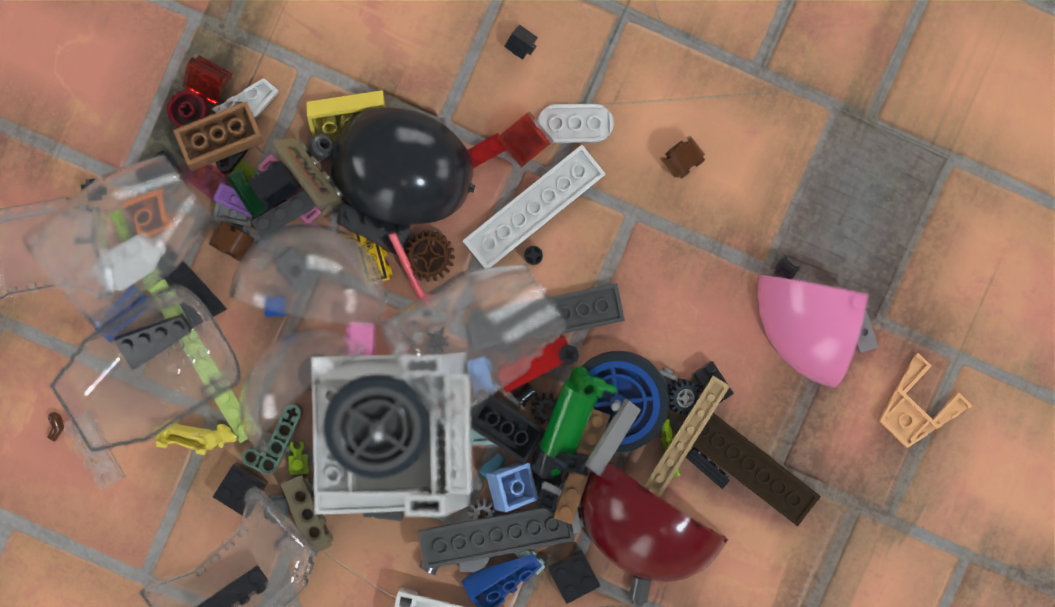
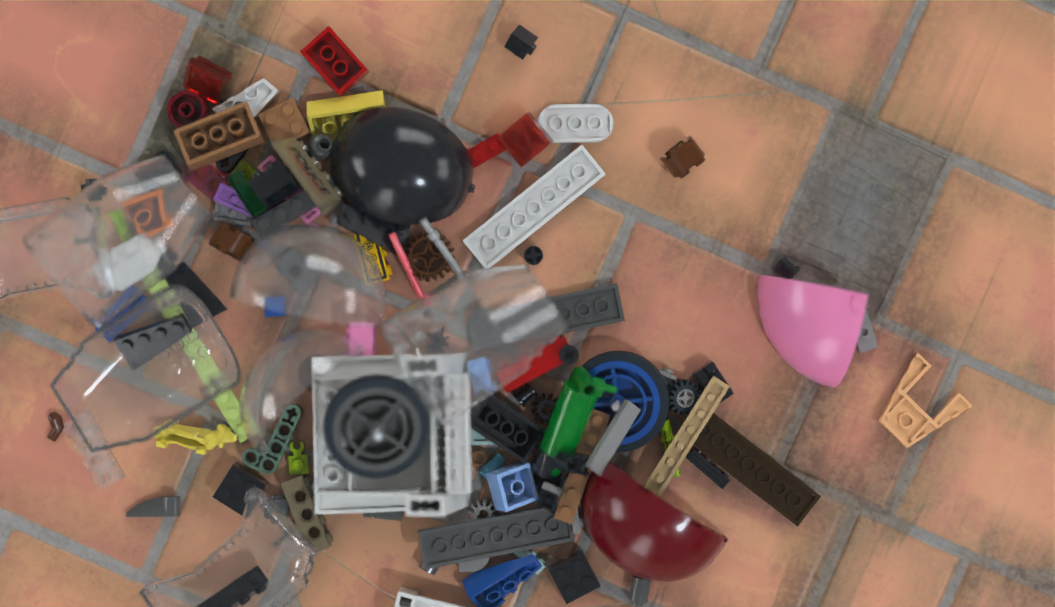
(157, 507): none -> dark grey piece
(285, 121): none -> medium nougat brick
(334, 61): none -> red brick
(434, 236): none -> light grey bar
(479, 457): none -> medium nougat plate

